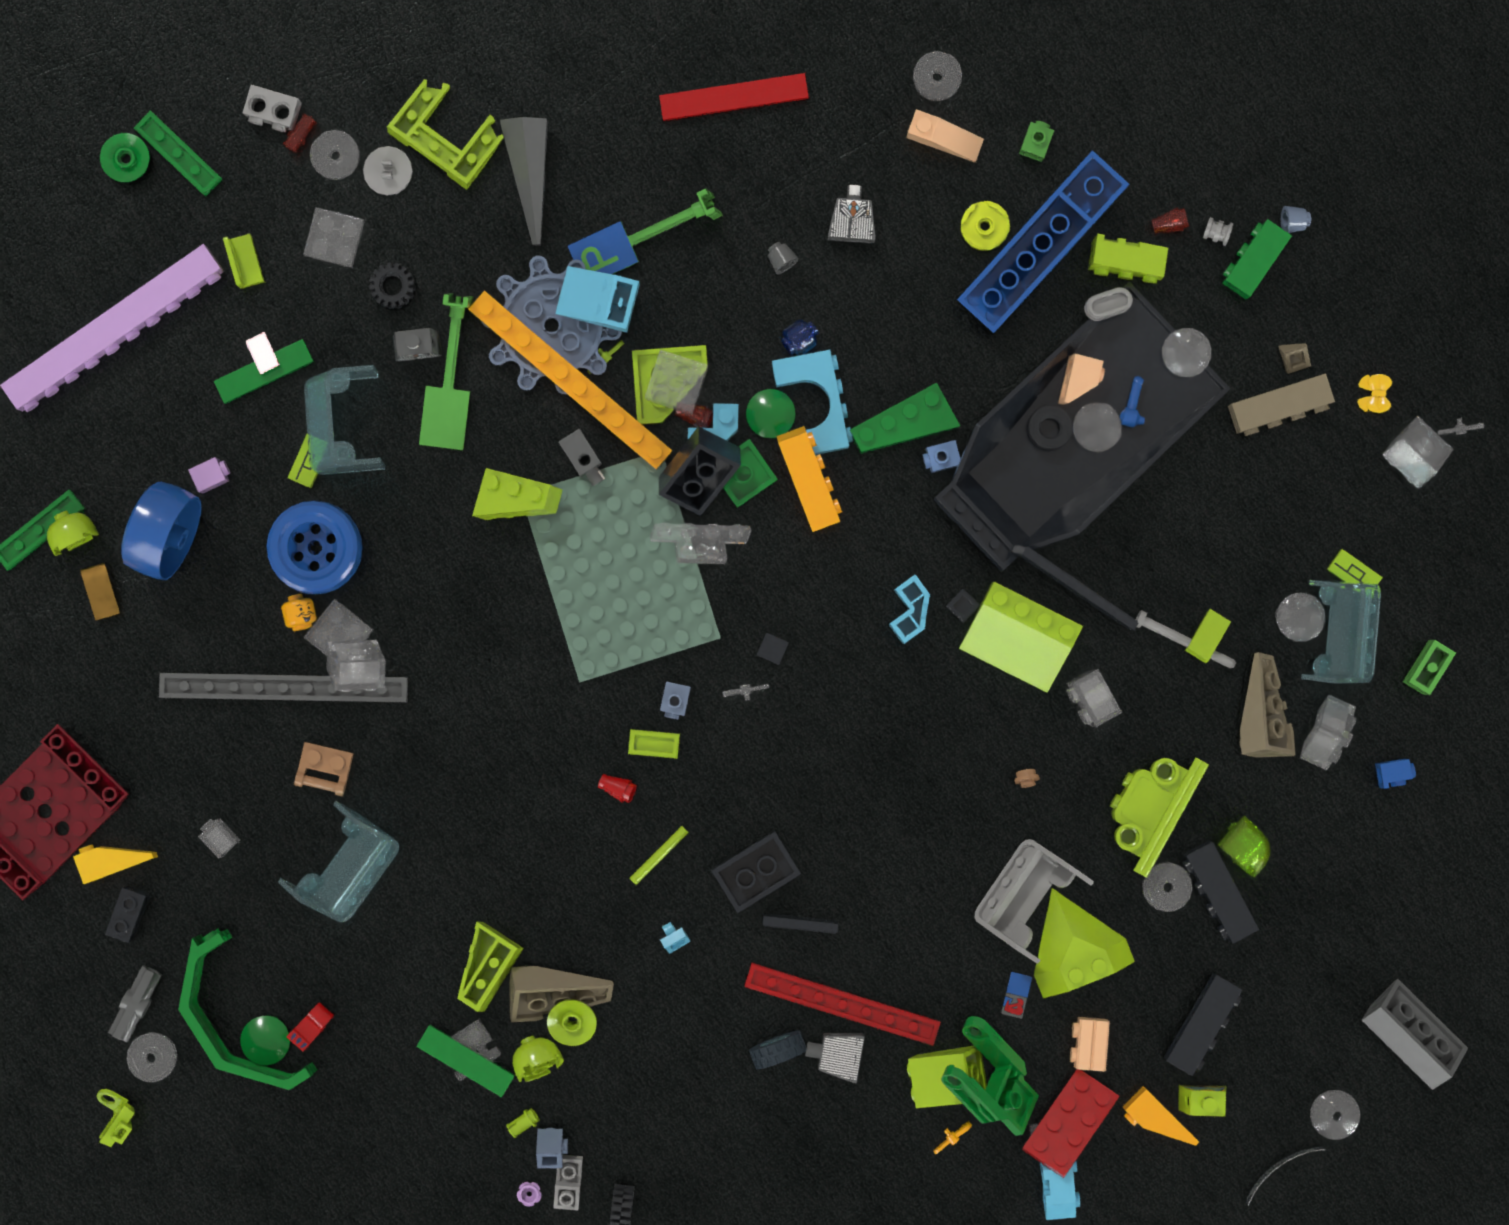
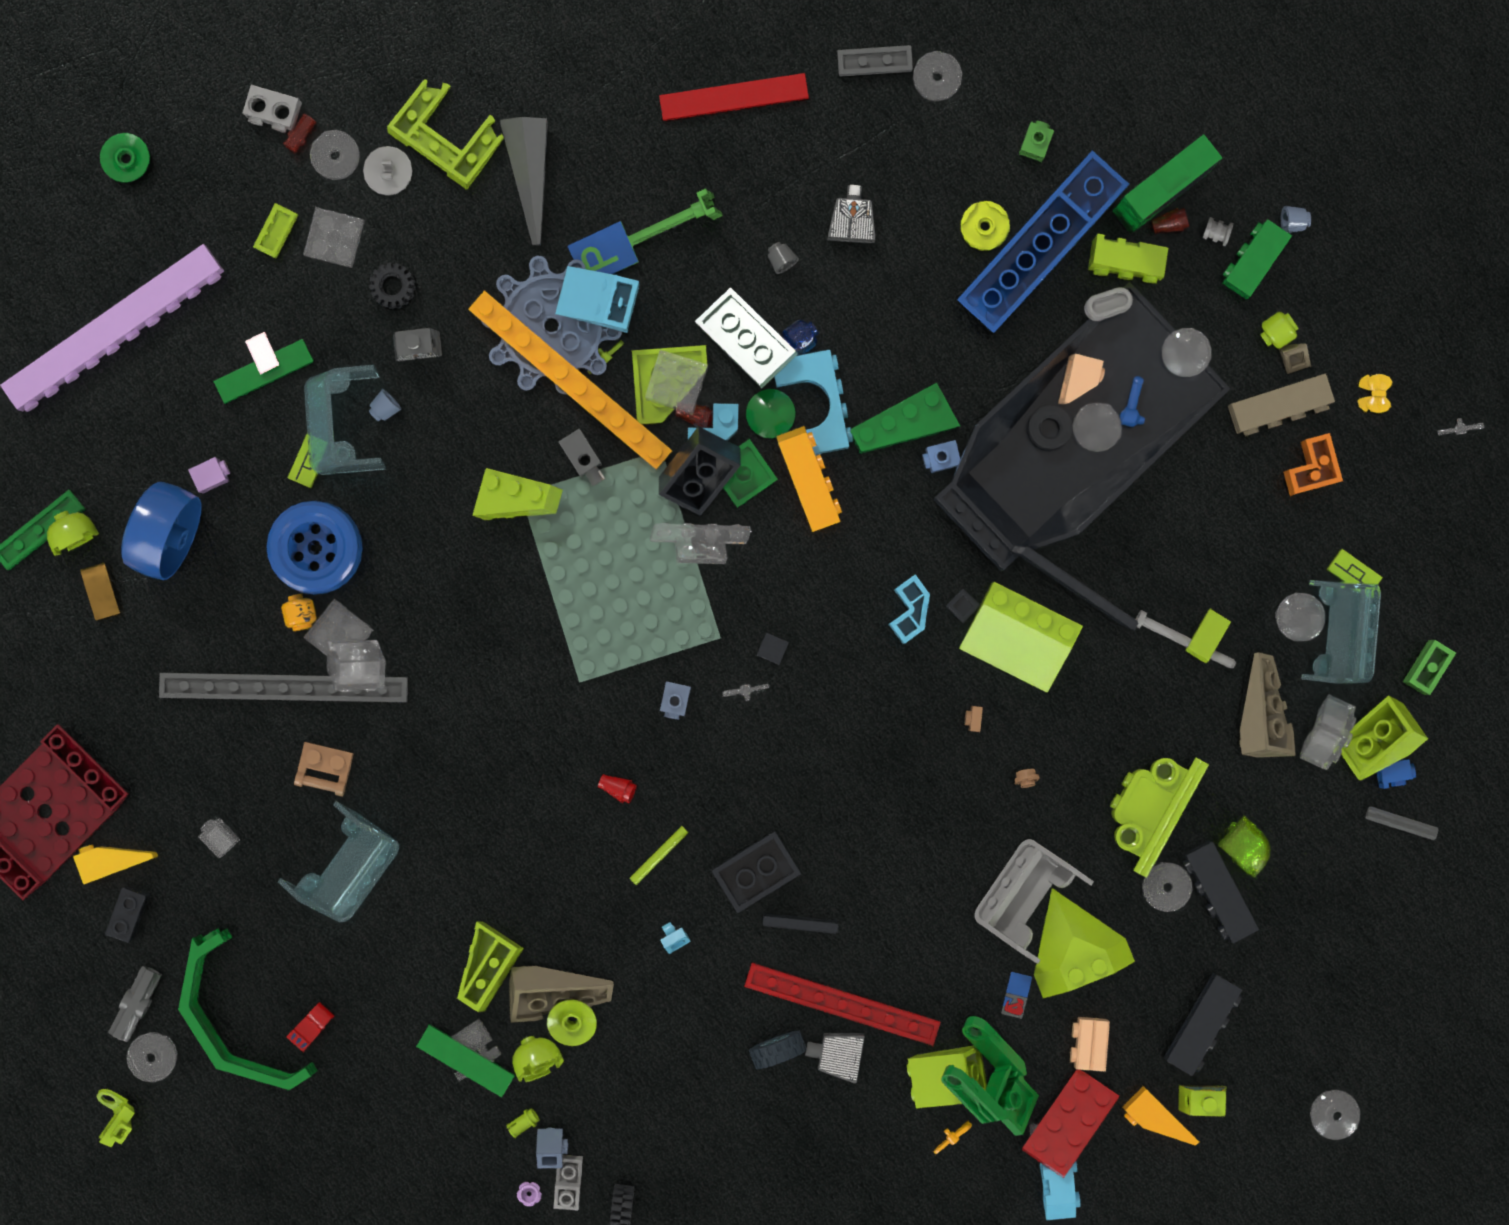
(178, 153): green tile -> none
(243, 261): lime panel -> none
(265, 1040): green dish -> none
(275, 231): none -> lime plate
(384, 406): none -> sand blue hat
(445, 407): bright green piece -> none
(653, 743): lime tile -> none
(746, 337): none -> plate
(874, 60): none -> dark grey plate
(944, 136): light nougat slope -> none
(973, 718): none -> medium nougat plate
(1093, 698): clear brick -> none
(1167, 184): none -> green tile
(1275, 1166): black sticker -> none
(1279, 330): none -> lime head
(1321, 466): none -> orange brick
(1382, 738): none -> lime slope
(1402, 823): none -> dark grey axle
(1415, 1034): dark grey slope -> none
(1418, 452): clear slope -> none

